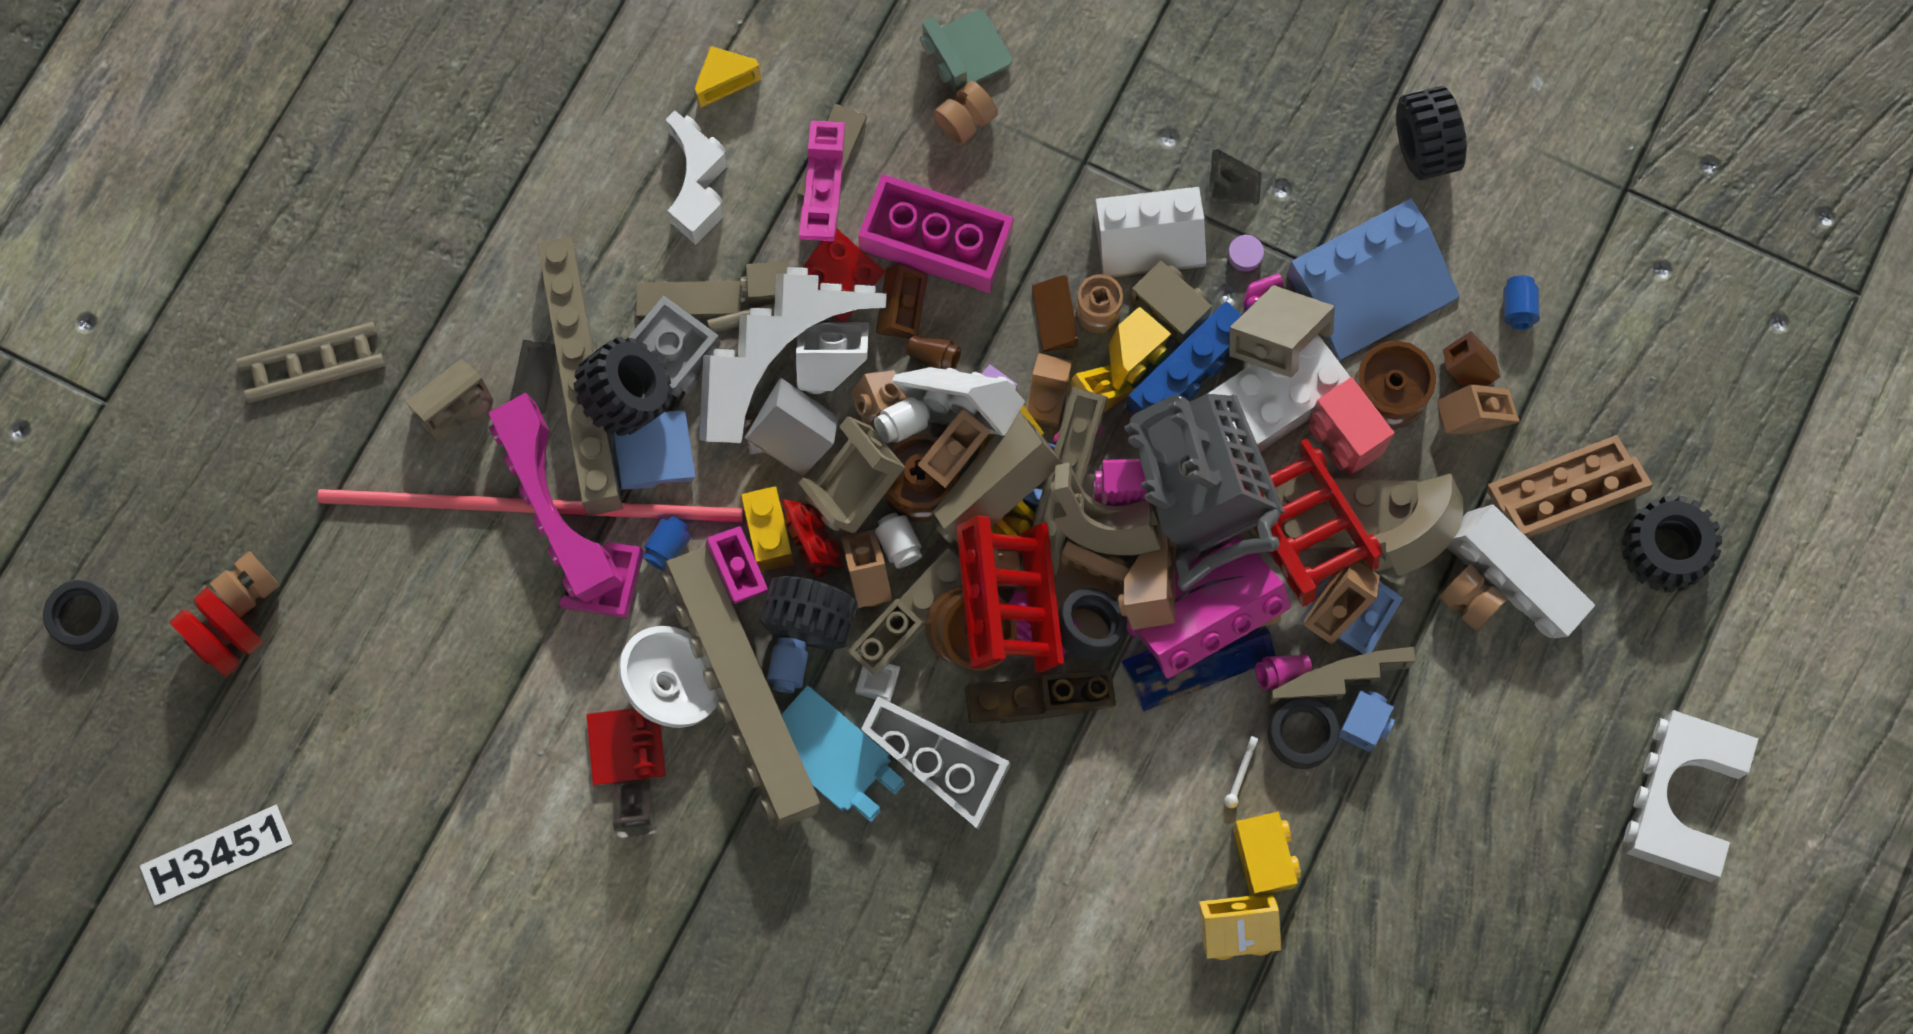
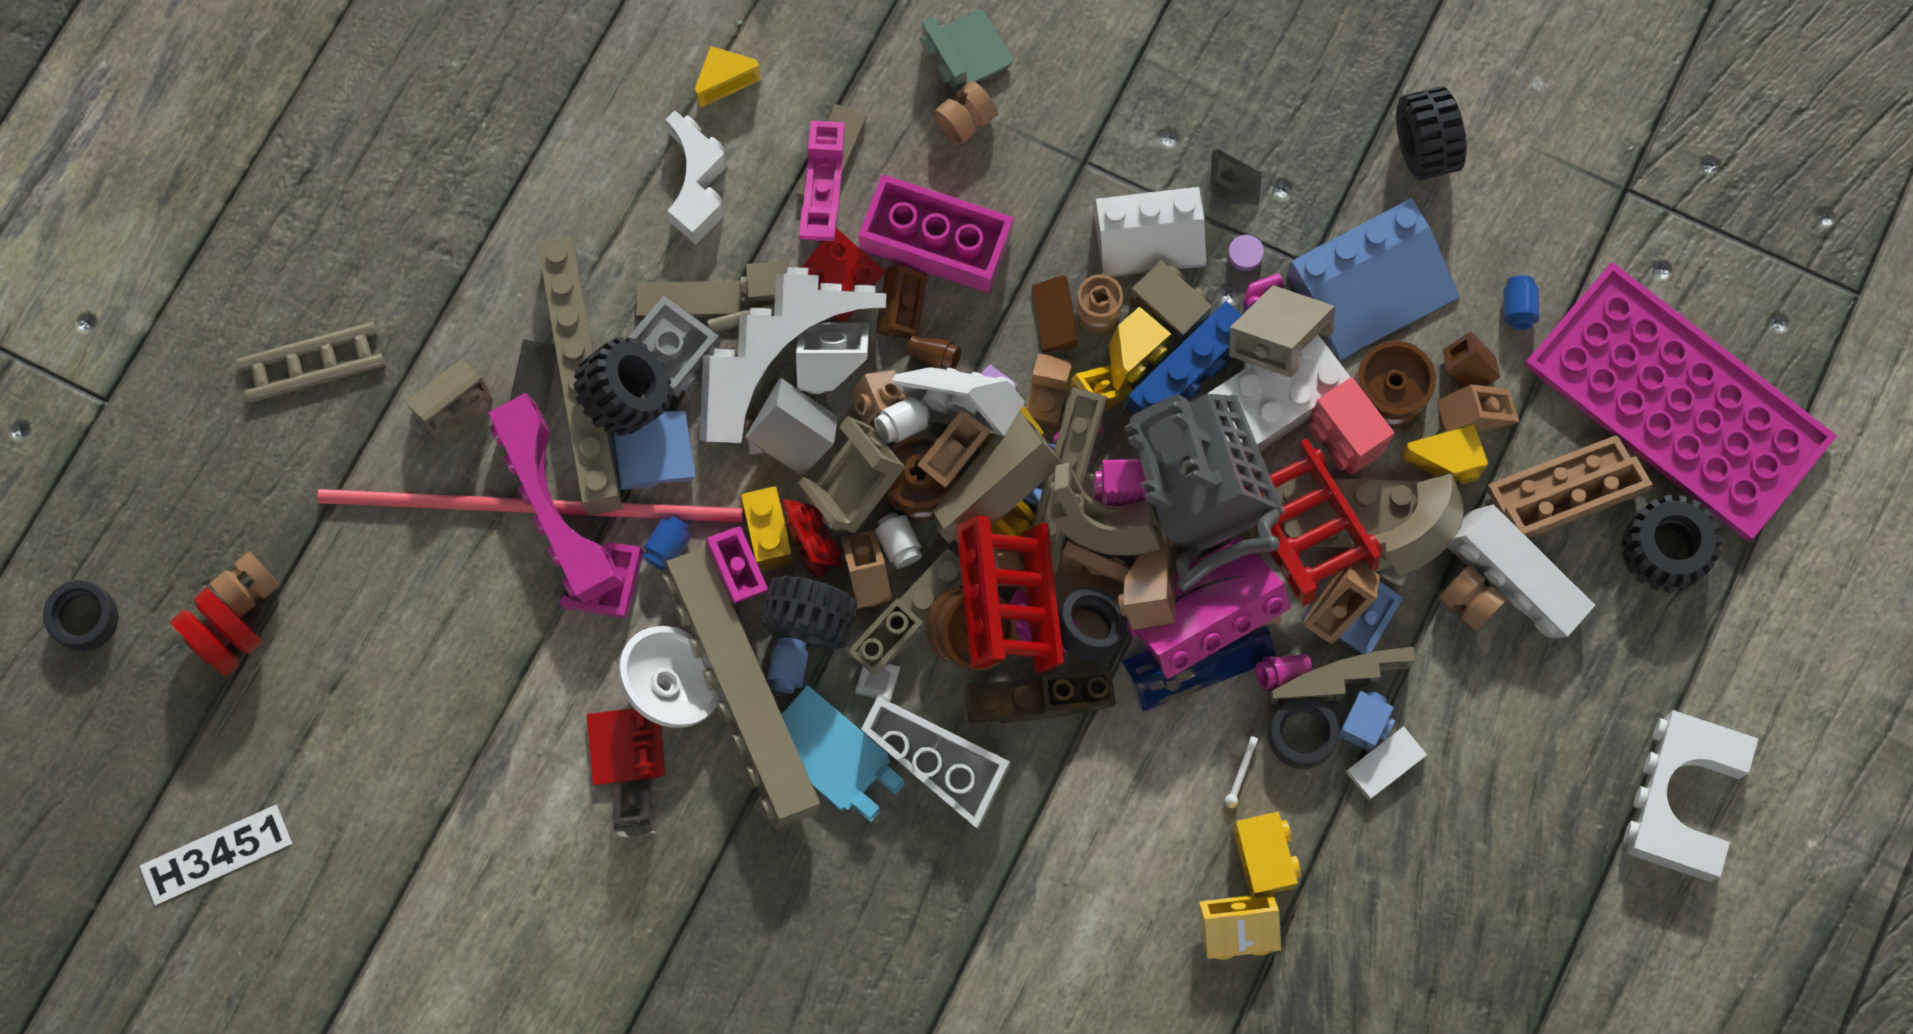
(1386, 763): none -> white tile
(1451, 452): none -> yellow slope
(1680, 401): none -> dark pink plate

